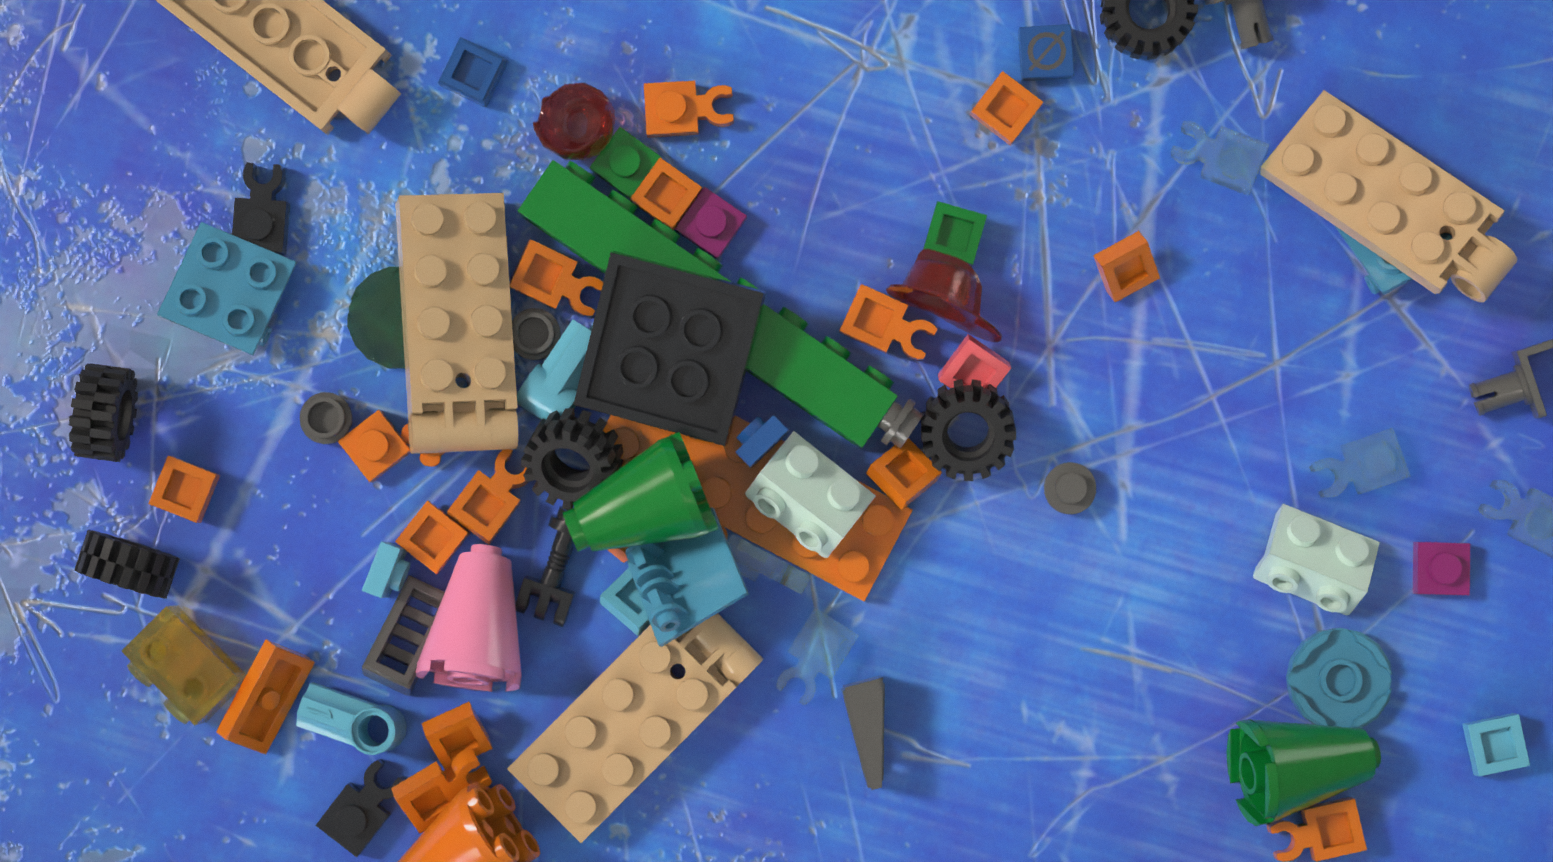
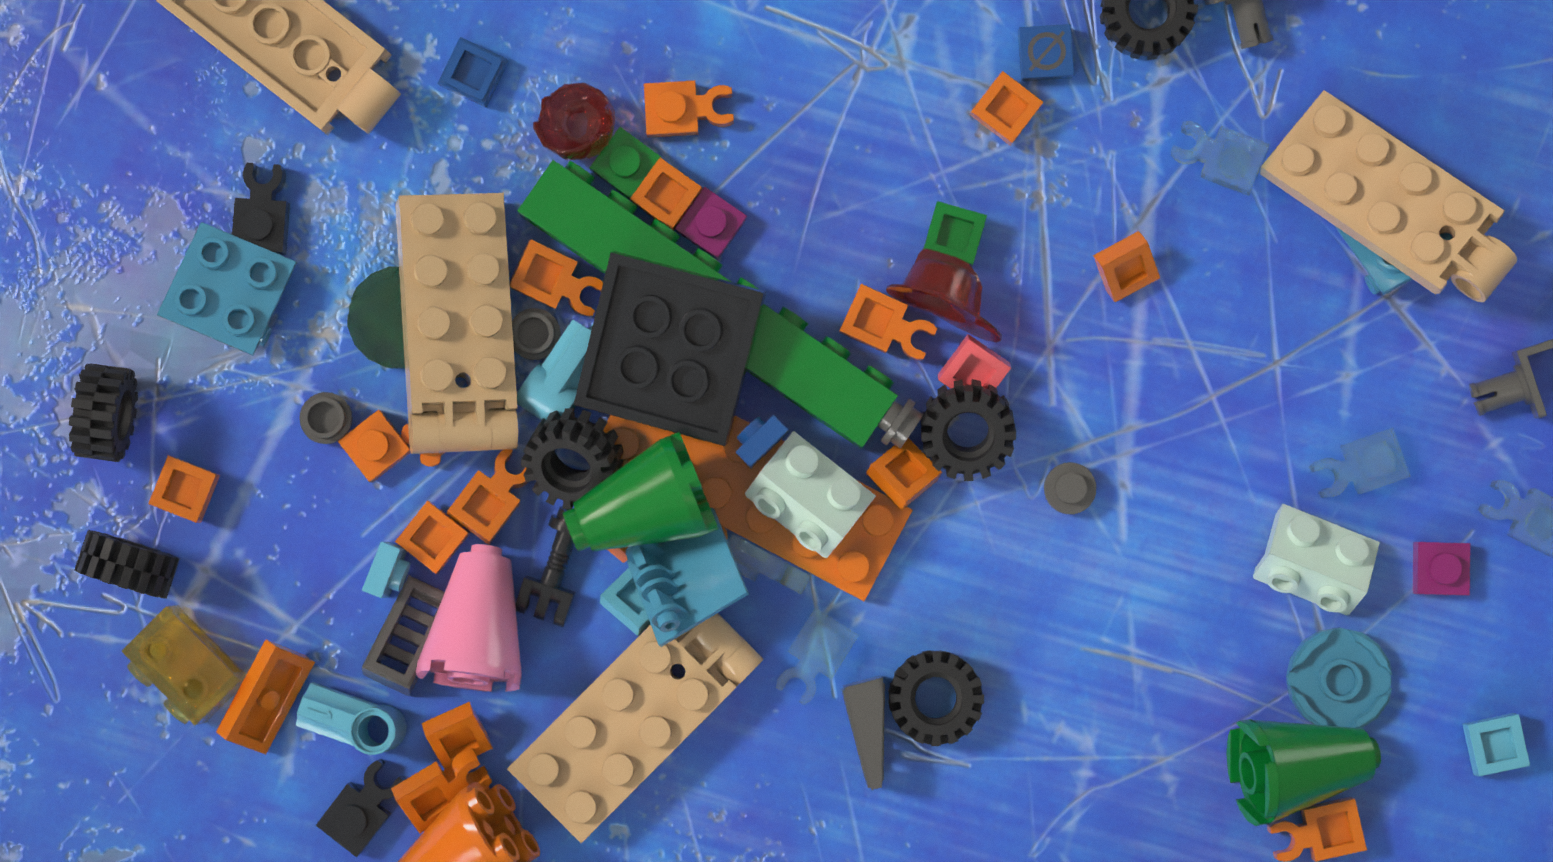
(946, 728): none -> black tyre

